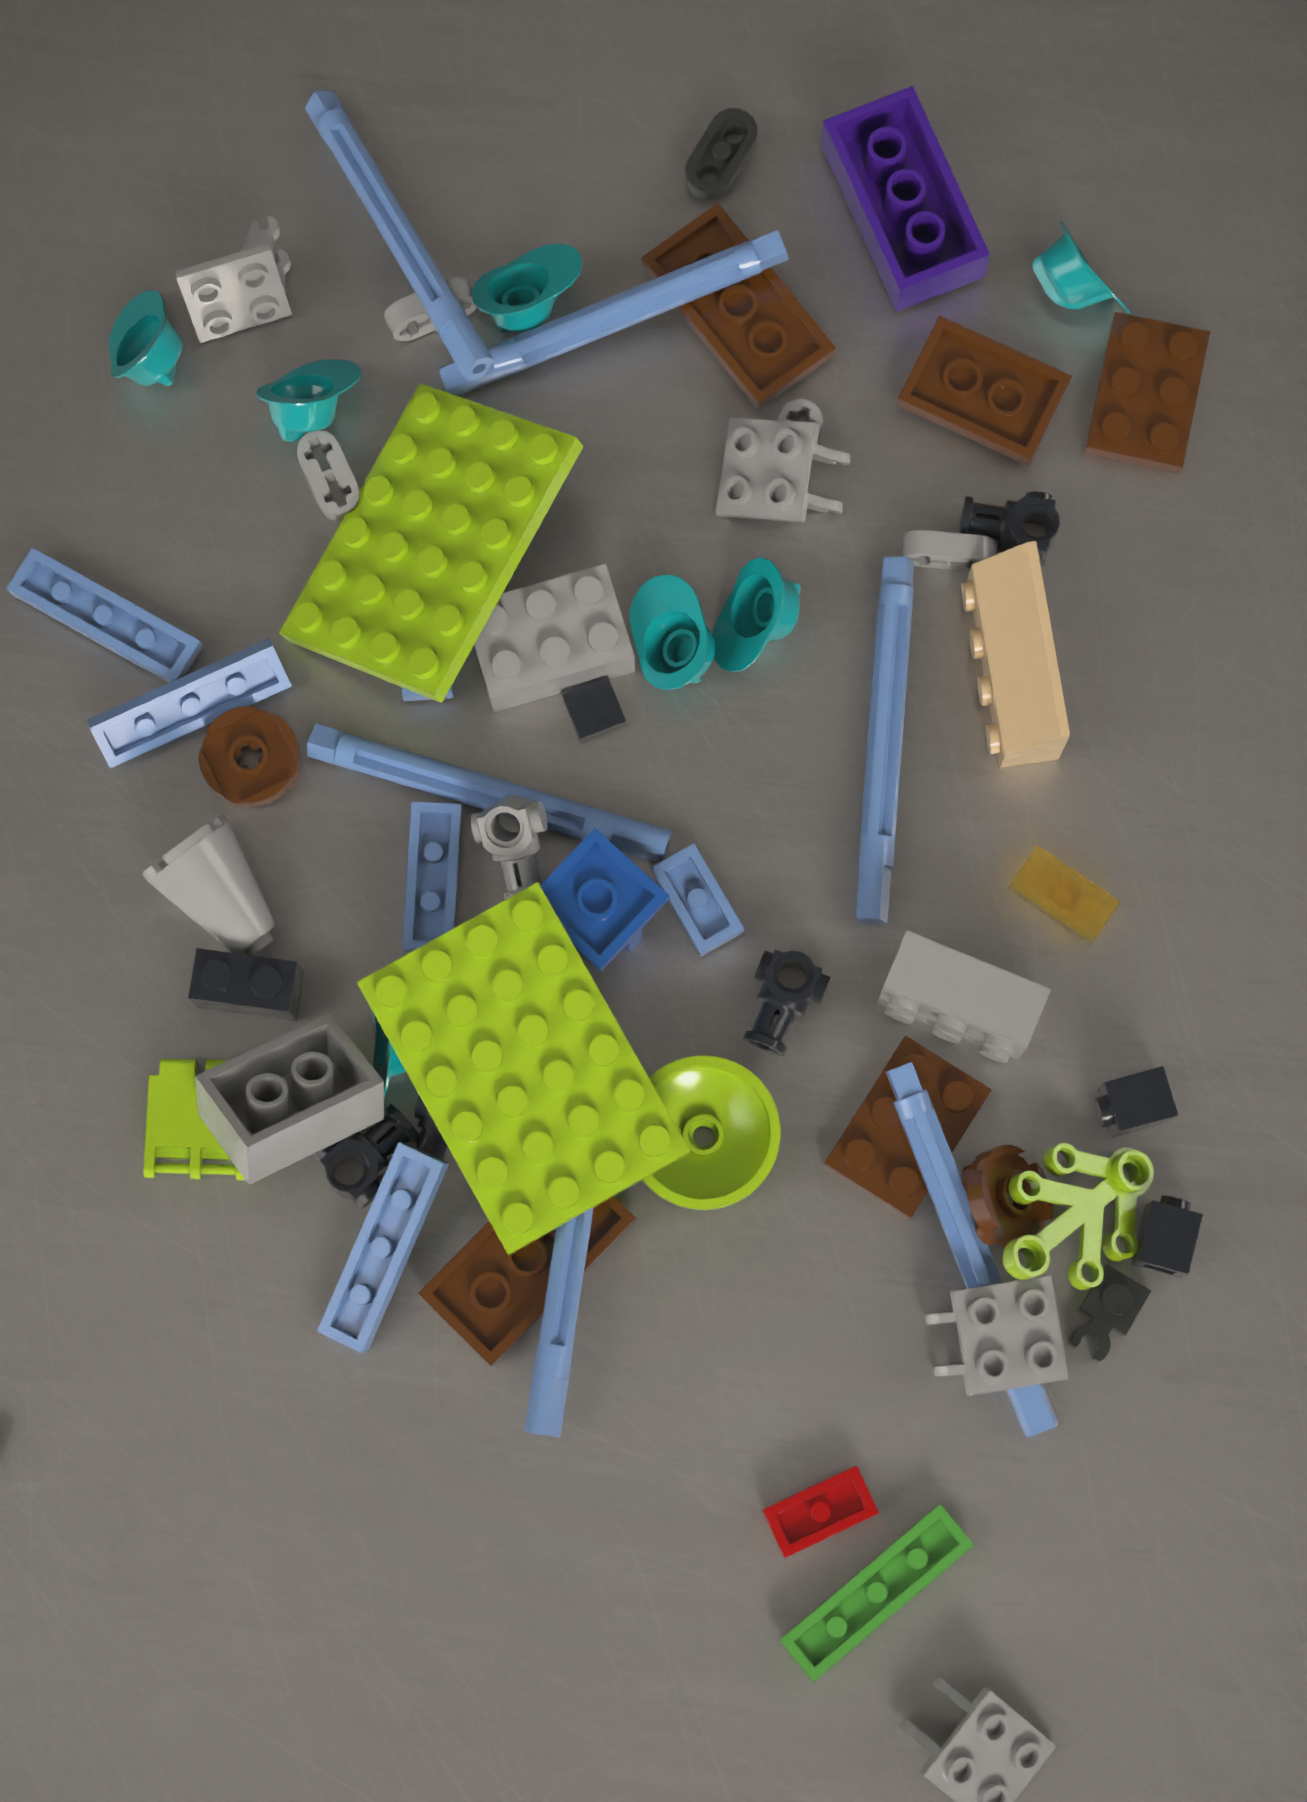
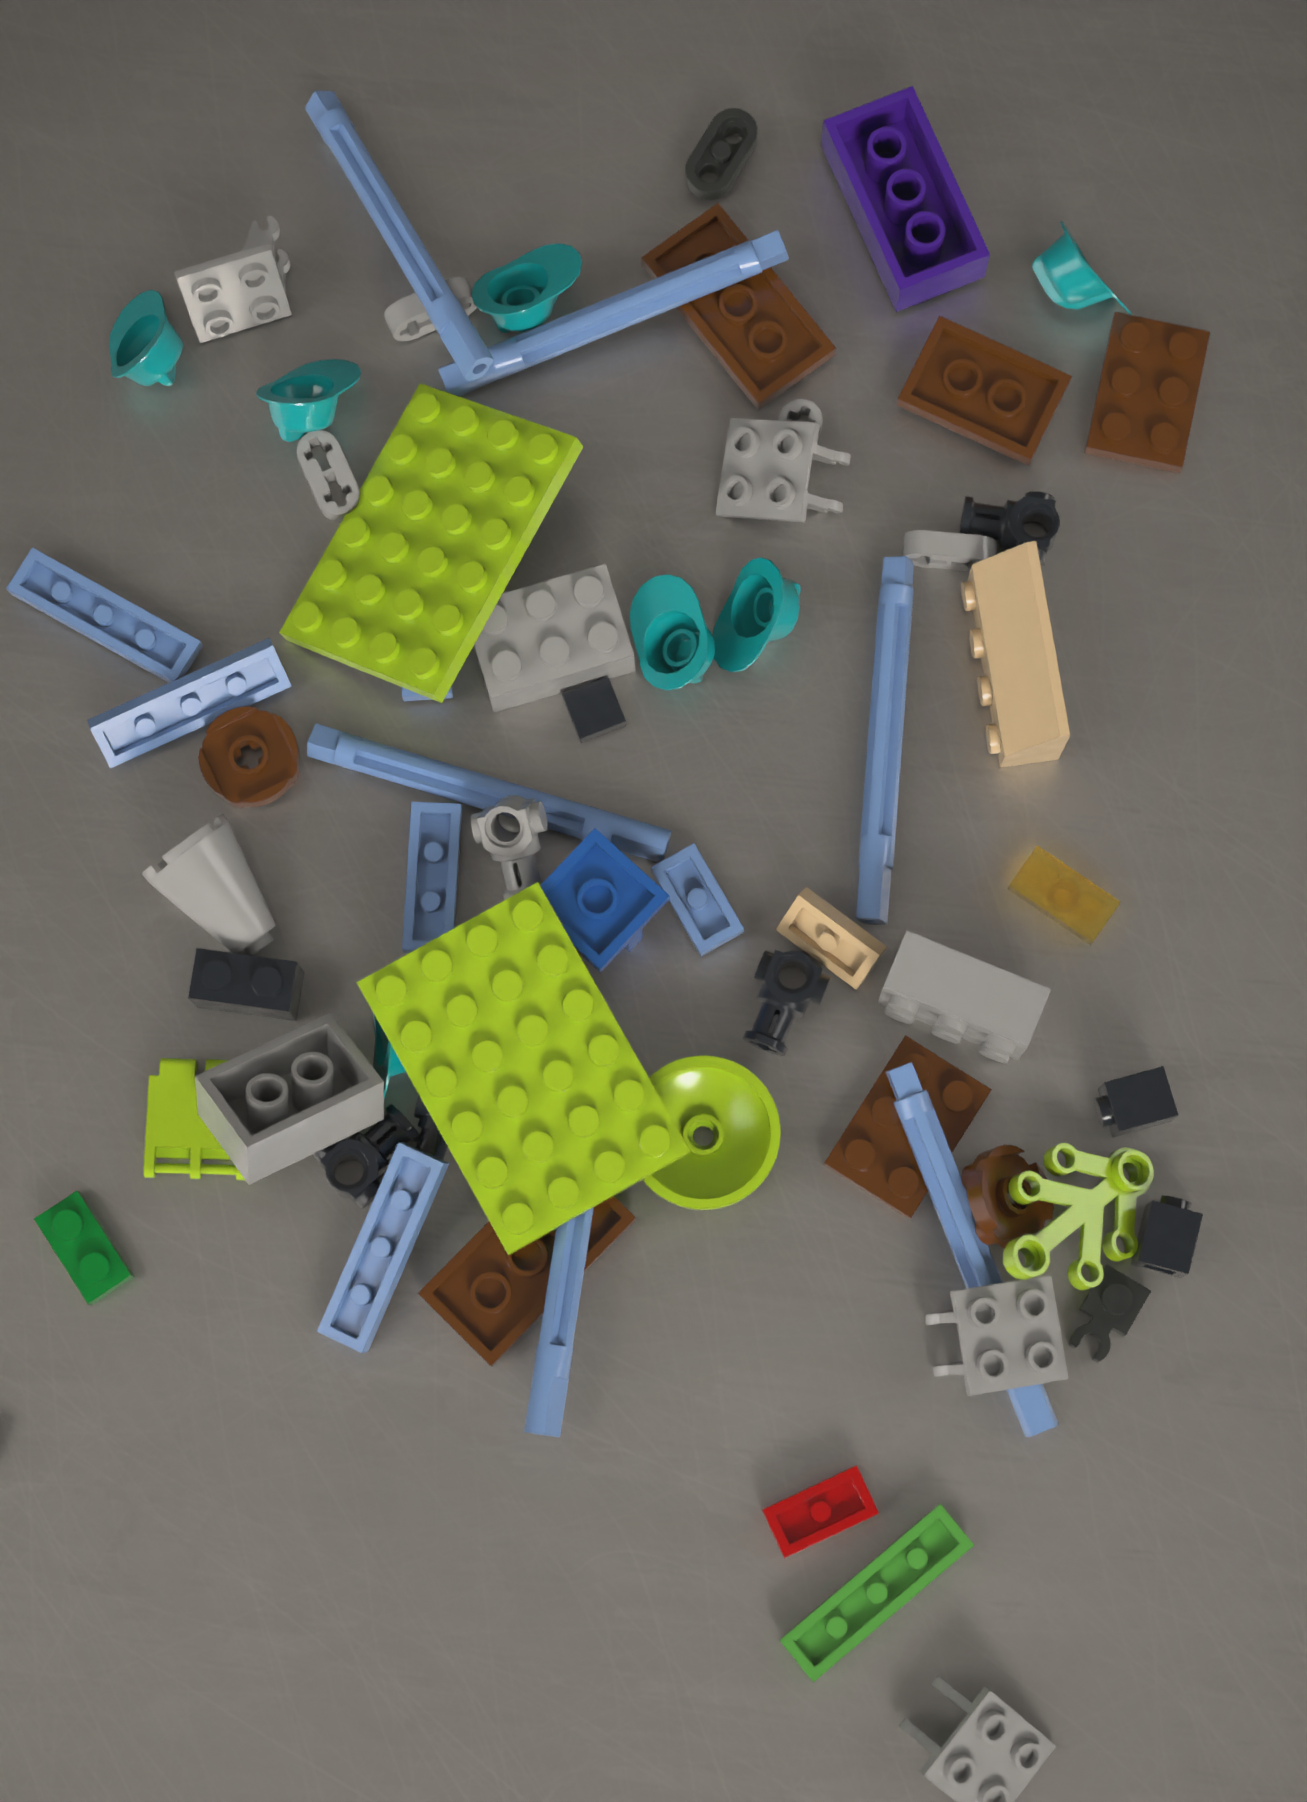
(84, 1247): none -> green plate
(831, 938): none -> tan plate

